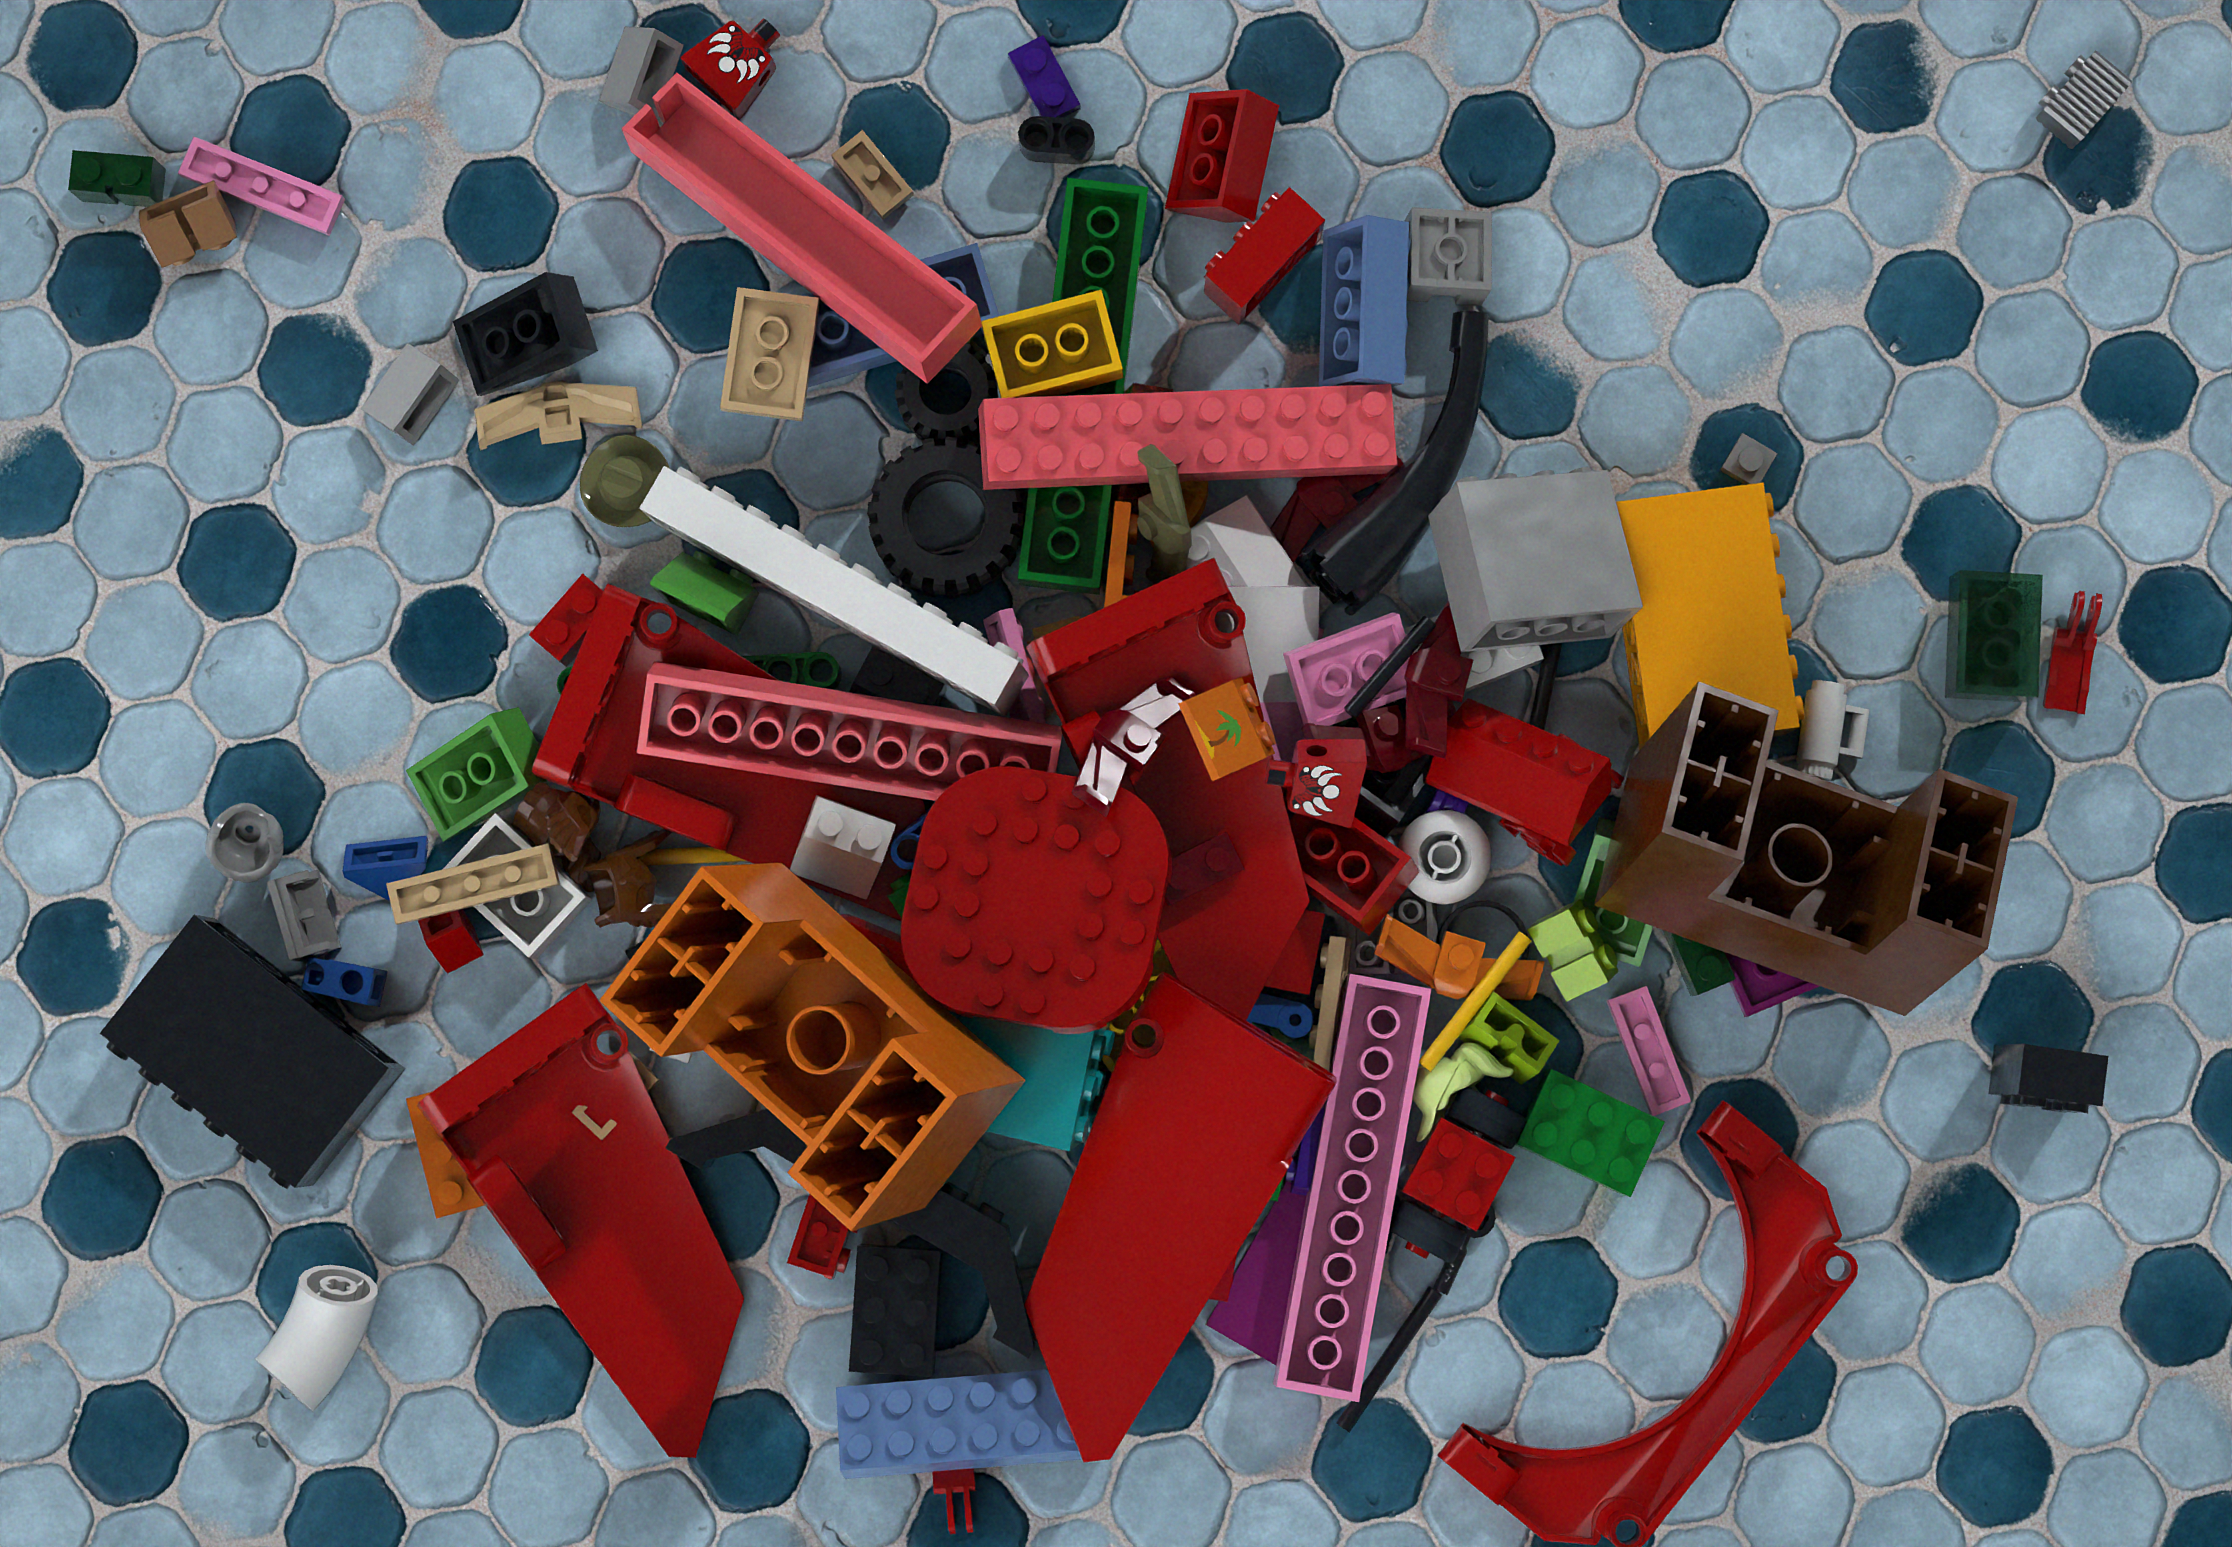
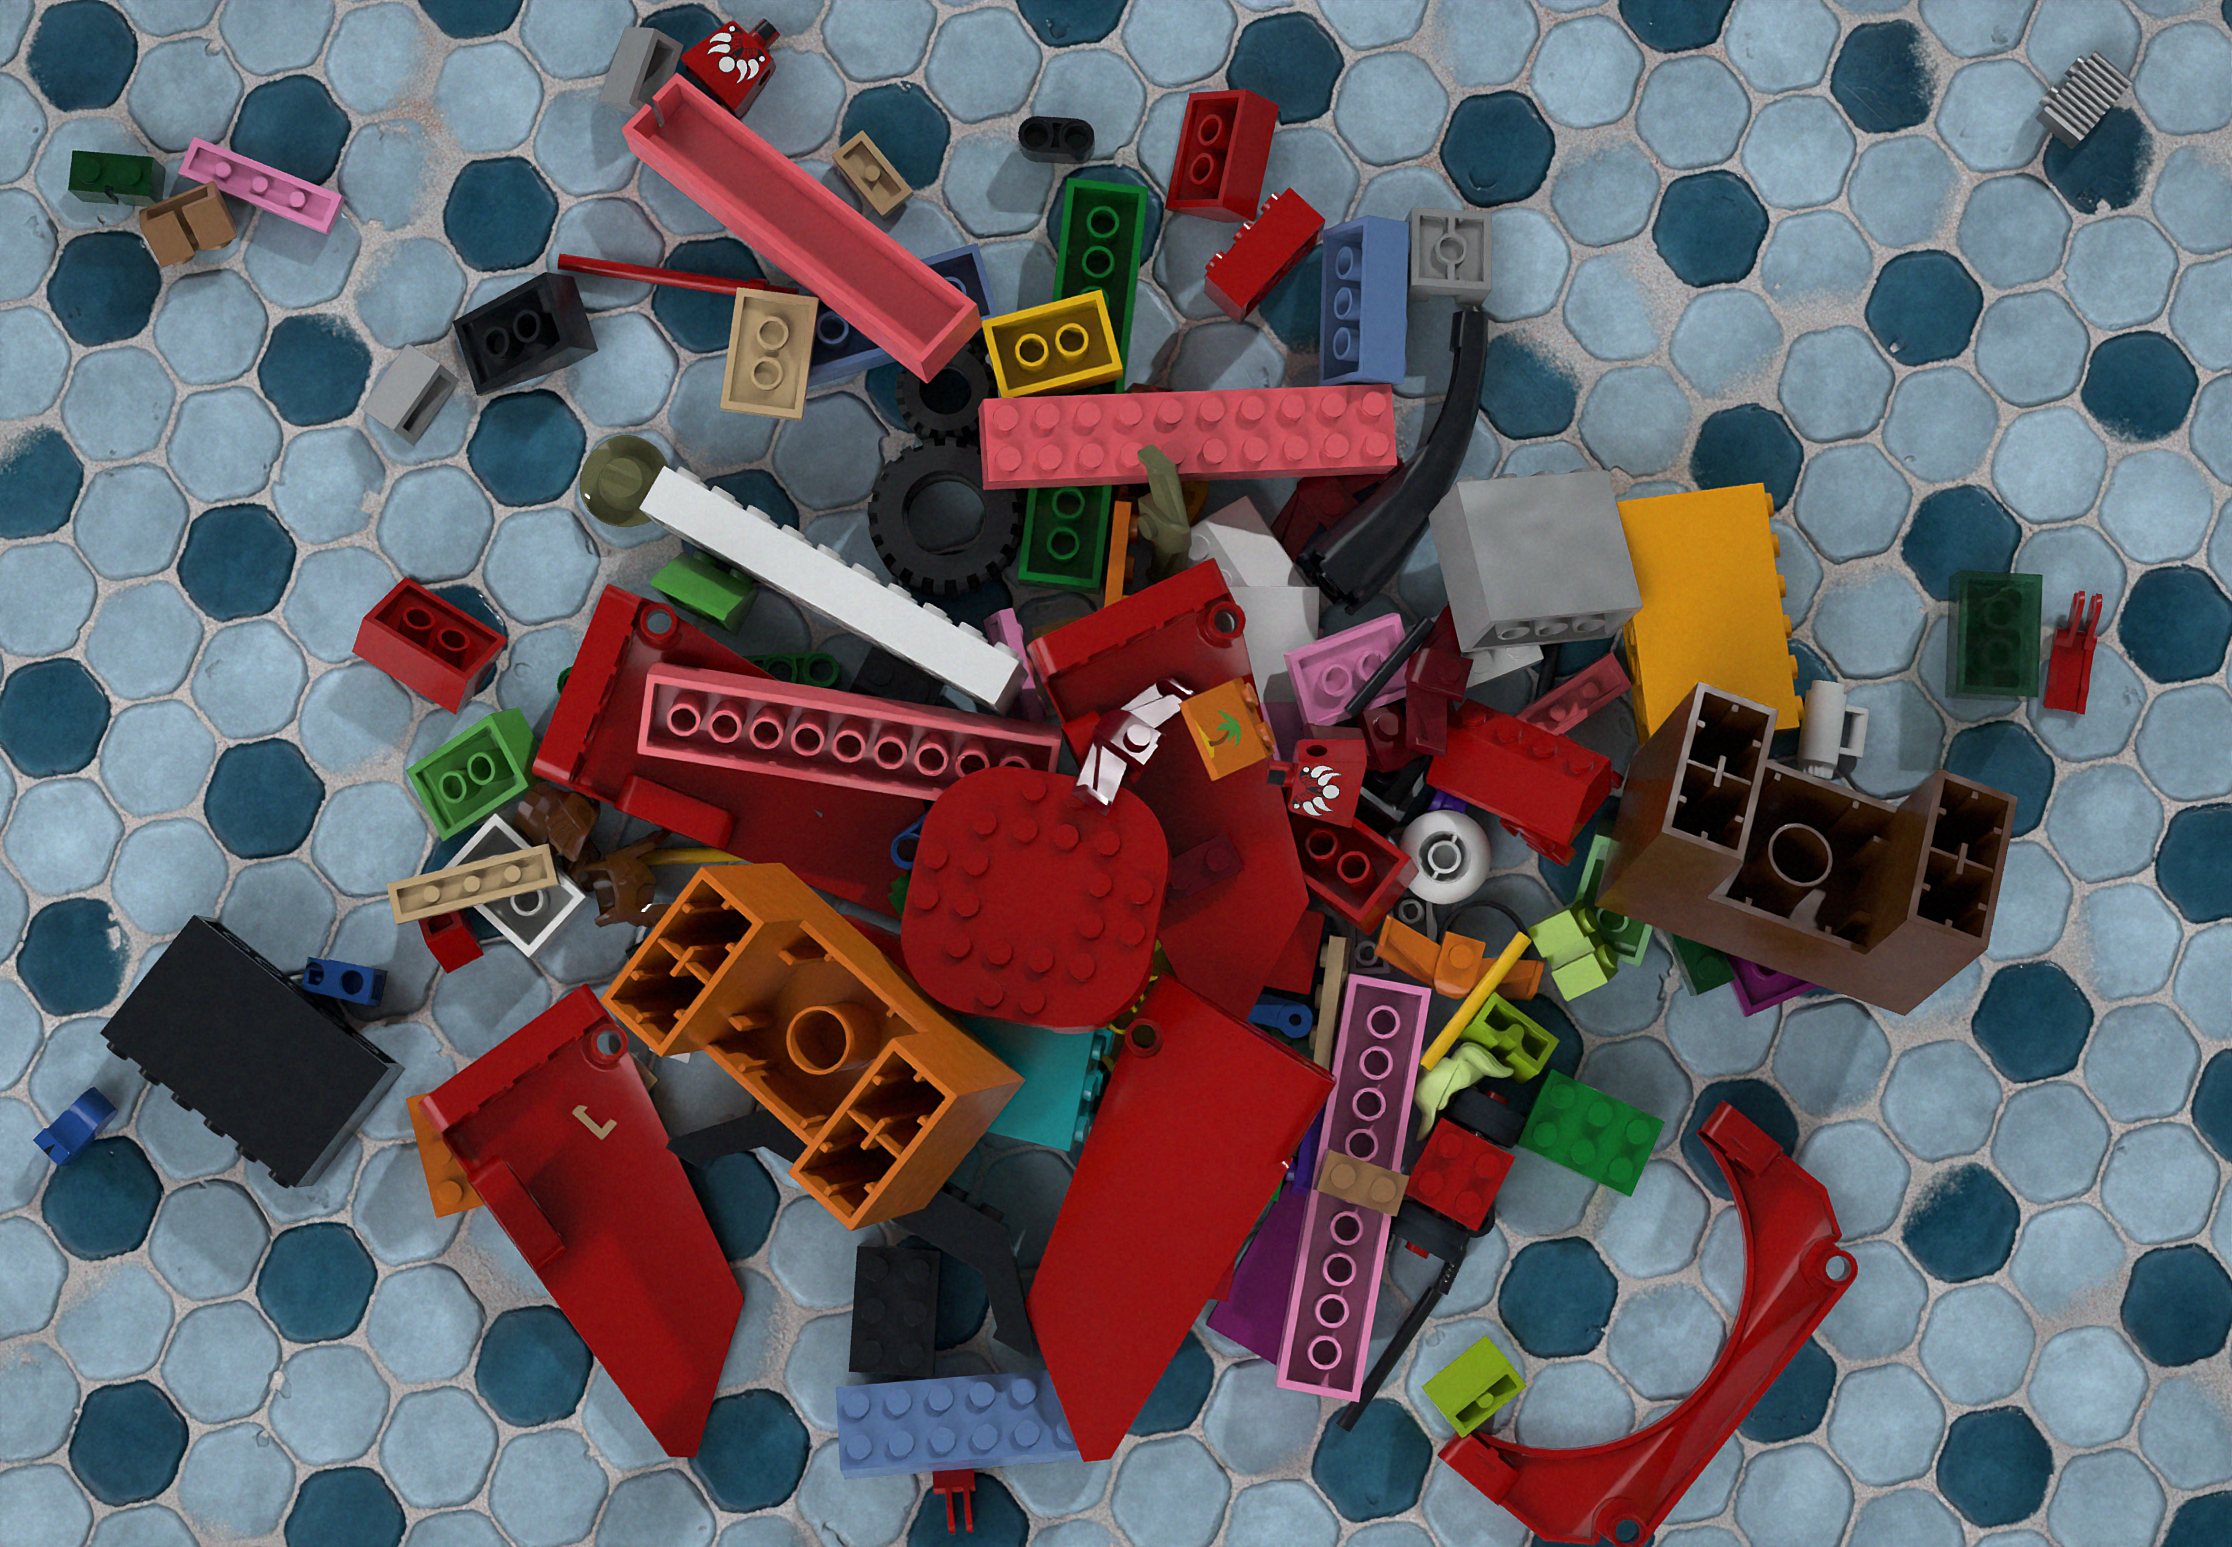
(76, 1127): none -> blue leg
(233, 853): light grey piece -> none
(304, 915): light grey hinge -> none
(320, 1331): white brick -> none
(384, 862): blue slope -> none
(429, 645): none -> red slope
(557, 411): tan plate -> none
(568, 621): red brick -> none
(665, 276): none -> red bar
(820, 1242): red bracket -> none
(842, 847): white slope -> none
(1044, 79): dark purple plate -> none
(1361, 1182): none -> medium nougat brick
(1474, 1386): none -> lime brick
(1577, 696): none -> coral plate
(1648, 1051): bright pink plate -> none
(1748, 460): light grey plate -> none
(2048, 1077): black brick -> none

